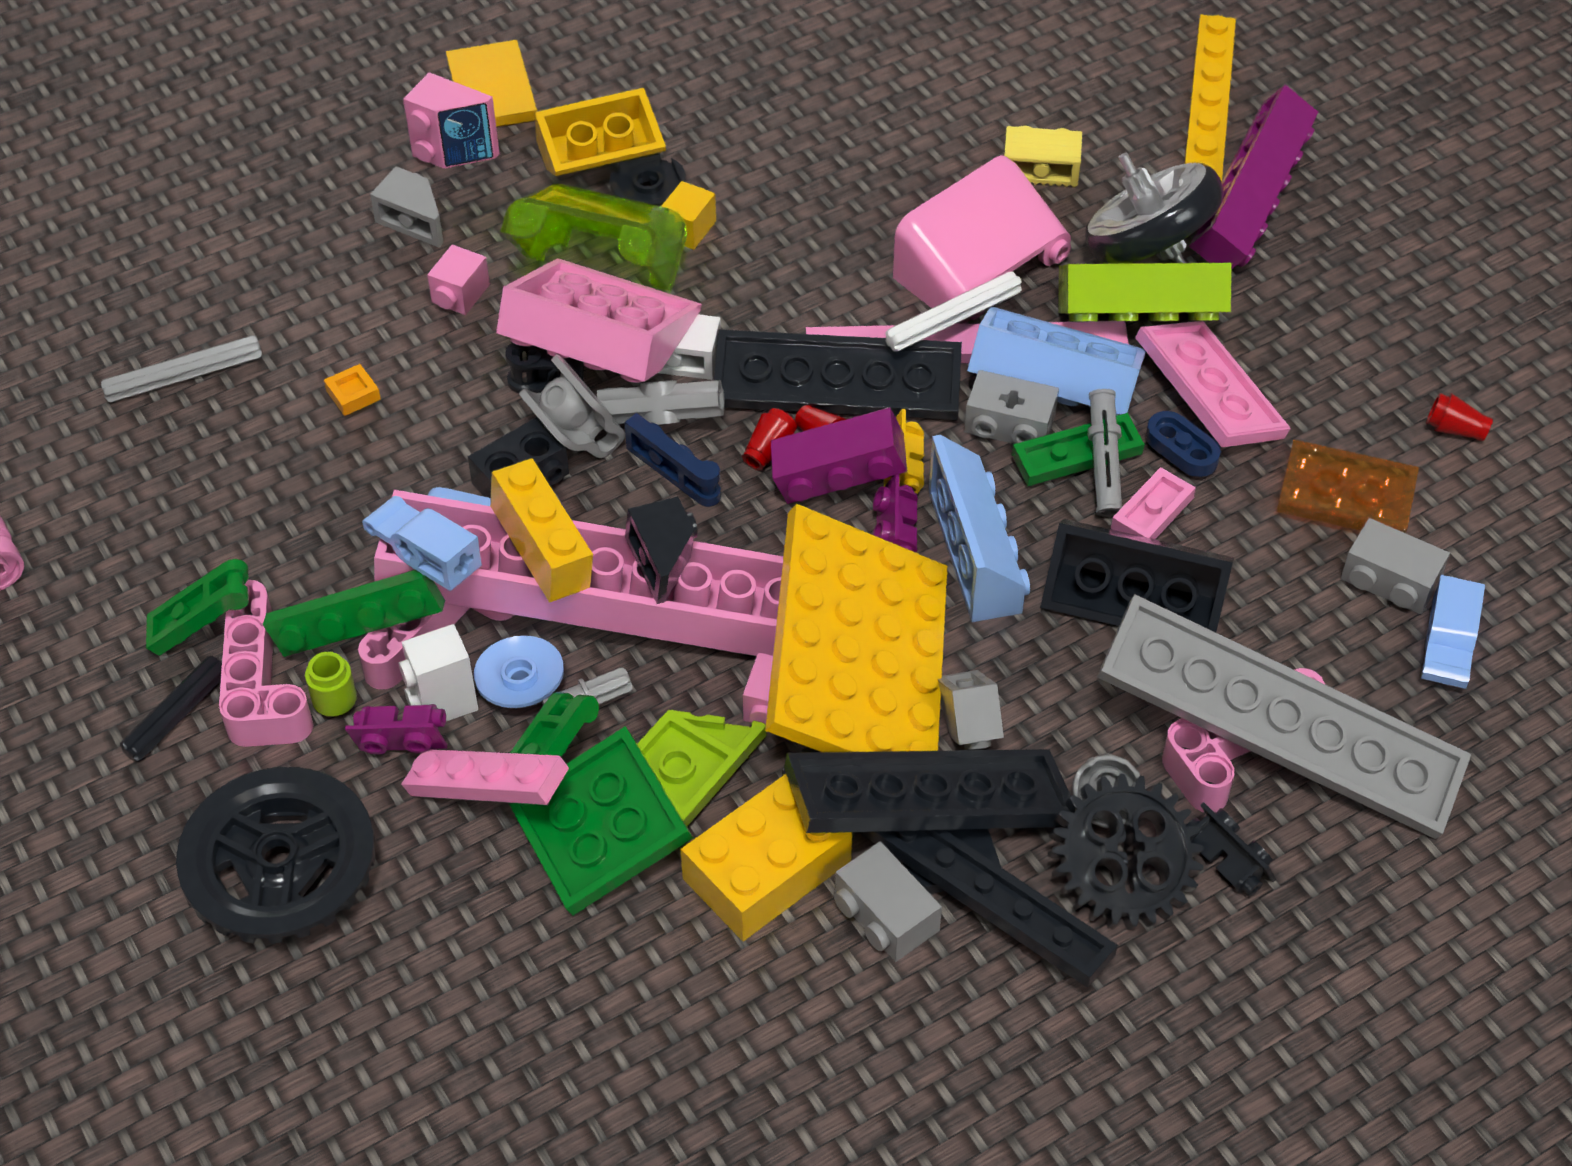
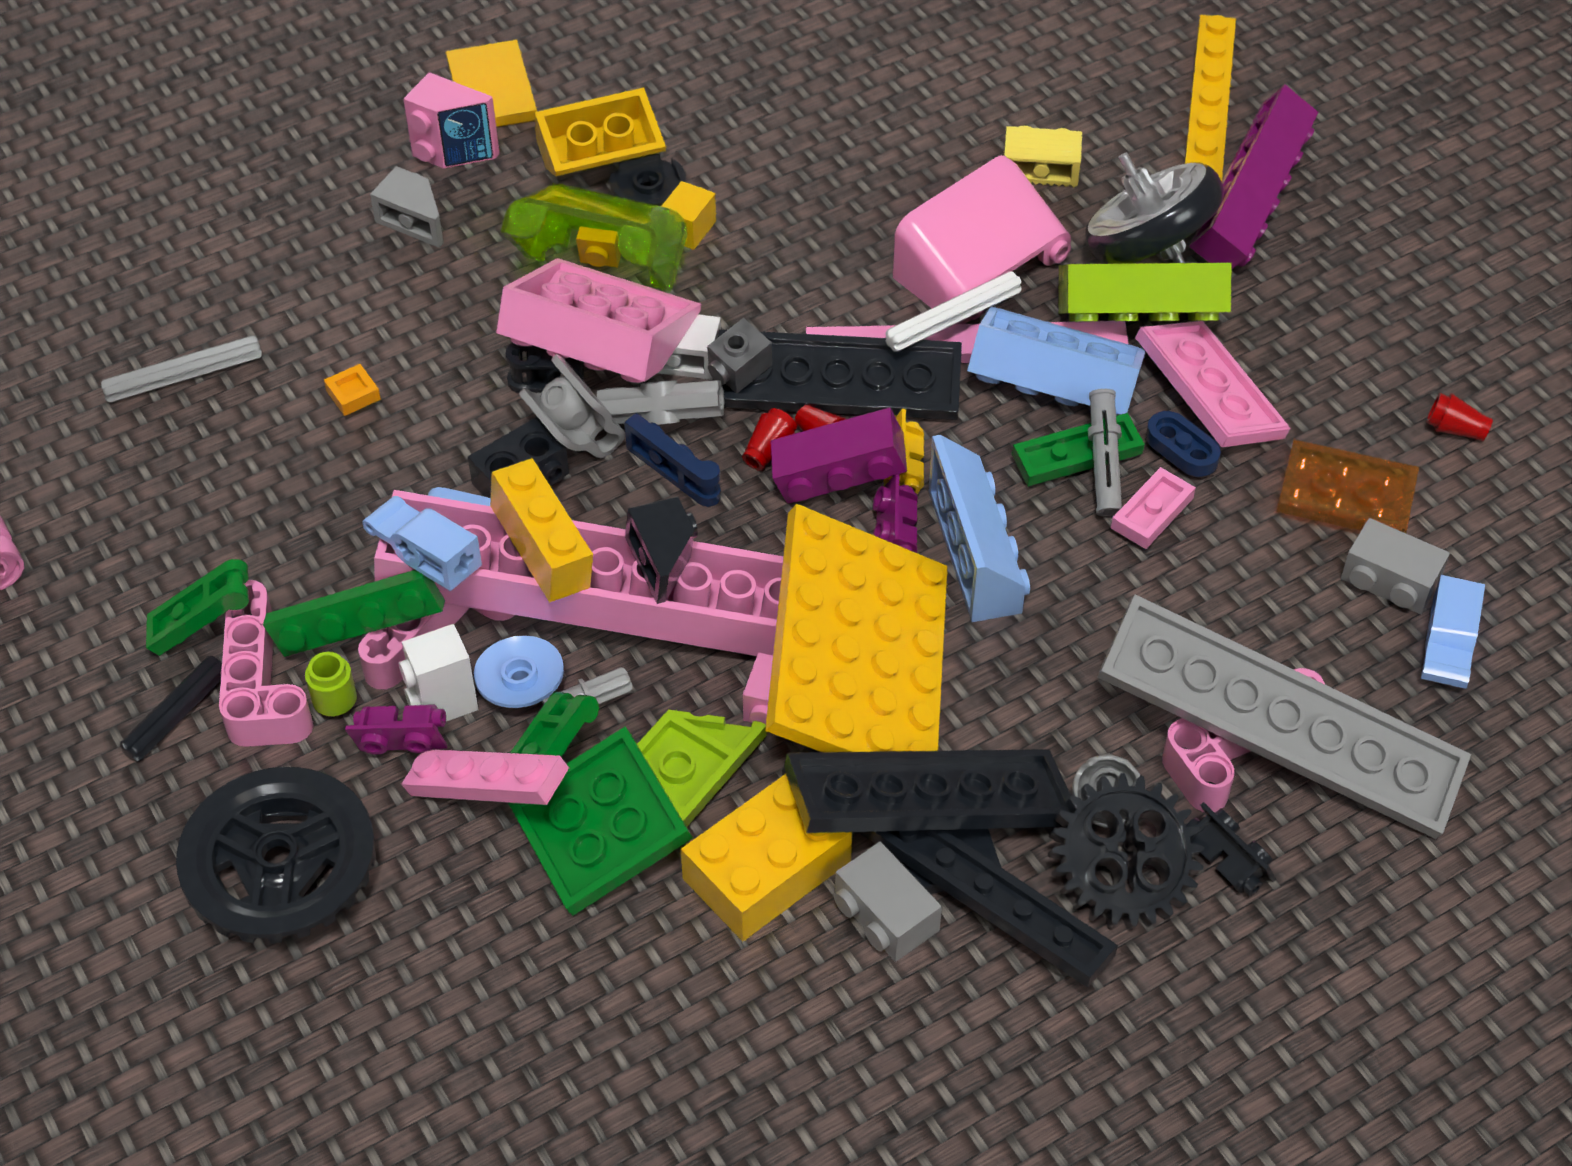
(458, 279): bright pink brick -> none
(598, 247): none -> light orange plate
(739, 355): none -> flat silver brick
(971, 708): light grey slope -> none
(1010, 408): light grey brick -> none
(1101, 569): black slope -> none

